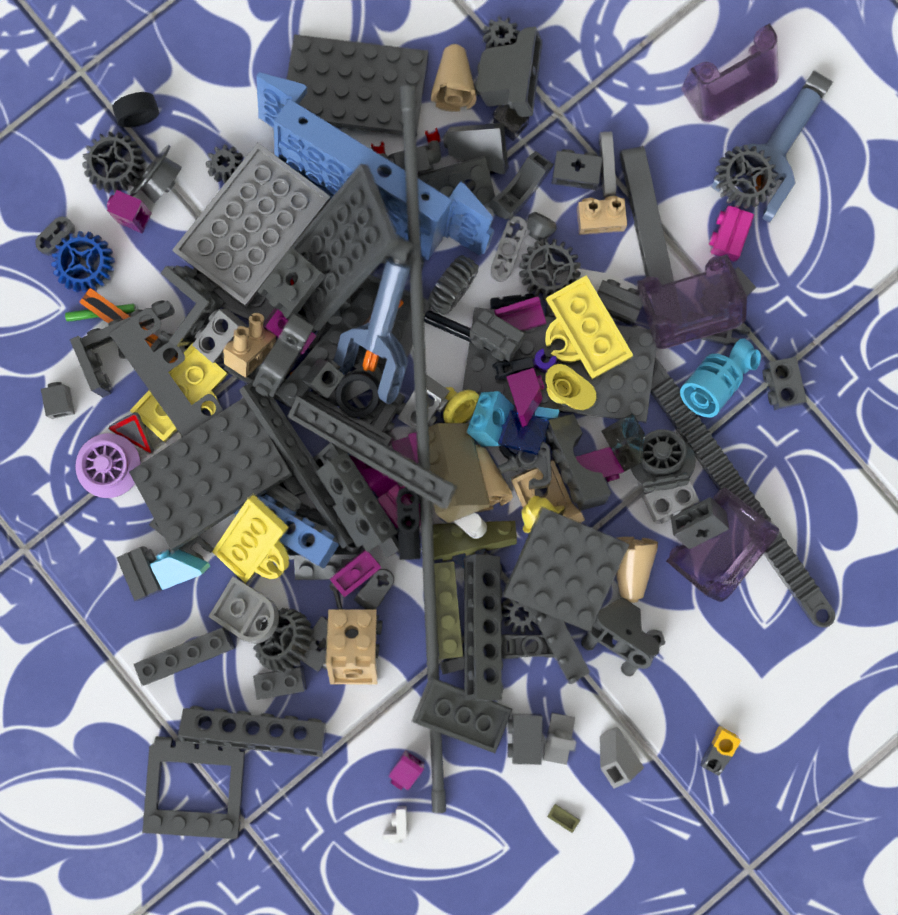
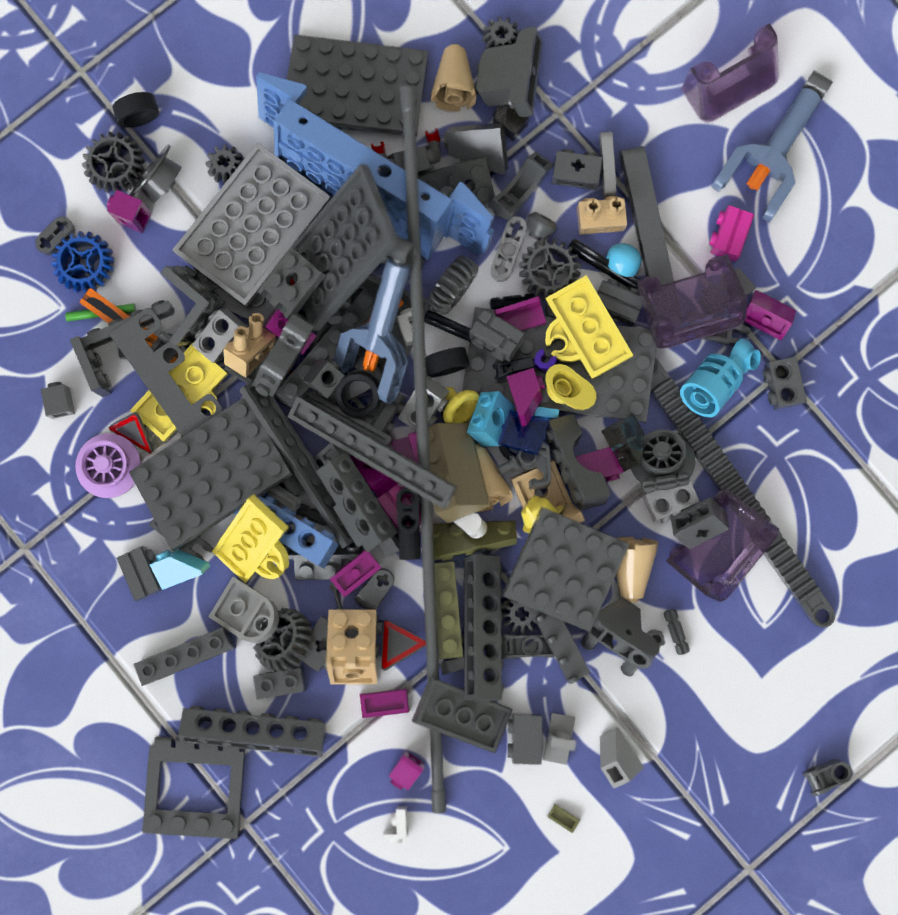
(384, 703): none -> magenta tile
(398, 644): none -> piece
(405, 326): none -> white bracket
(446, 362): none -> black tyre
(601, 263): none -> black axle
(624, 259): none -> medium azure hair
(676, 631): none -> dark grey axle
(720, 750): leg -> none
(749, 195): dark grey gear -> none
(769, 315): none -> magenta panel
(825, 776): none -> dark grey piece

